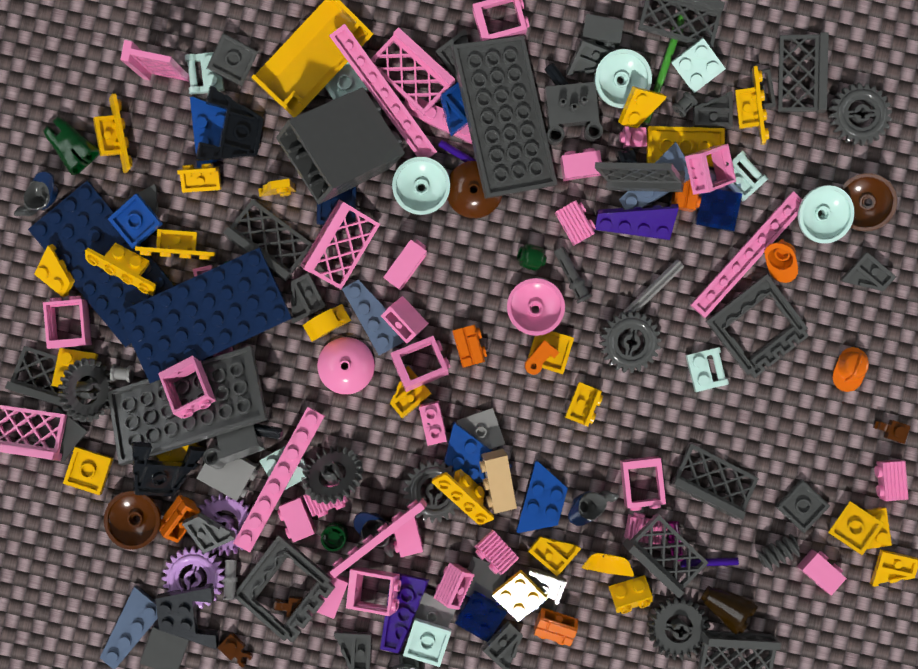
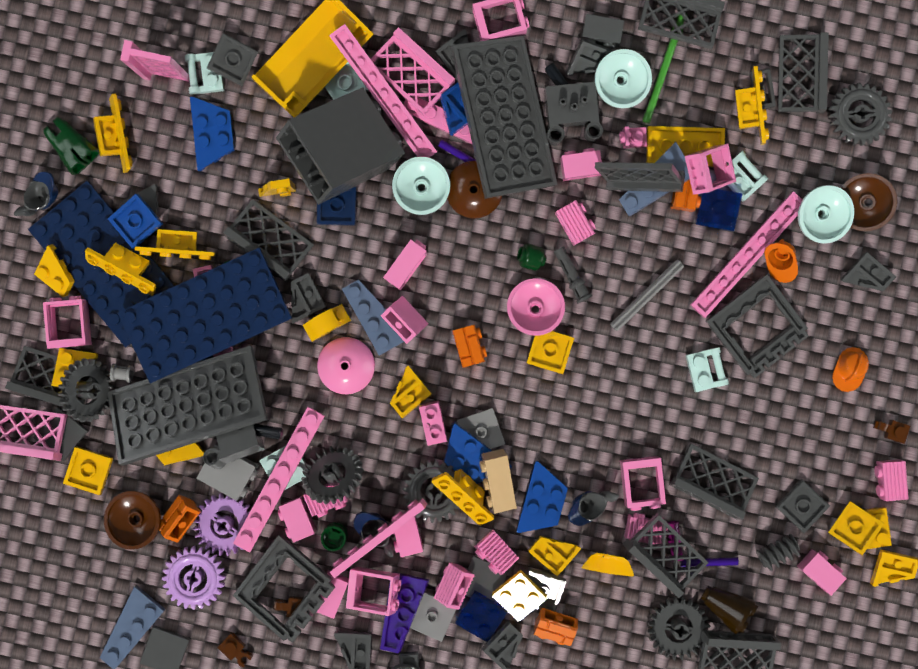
(161, 477): black wing -> none
(178, 614): black wing -> none
(179, 371): bright pink window -> none
(200, 179): yellow bracket -> none
(207, 532): dark grey wing -> none
(230, 580): light grey pin -> none
(239, 133): black wing -> none
(324, 240): bright pink fence -> none
(422, 380): bright pink window -> none
(427, 642): light aqua plate -> none
(534, 363): orange leg -> none
(583, 404): yellow bracket -> none
(626, 156): black wheel -> none
(631, 594): yellow bracket -> none
(634, 323): dark grey gear -> none
(639, 106): yellow wing -> none
(644, 222): dark purple wing -> none
(684, 104): dark grey bush -> none
(698, 65): light aqua plate -> none
(715, 113): dark grey wing -> none

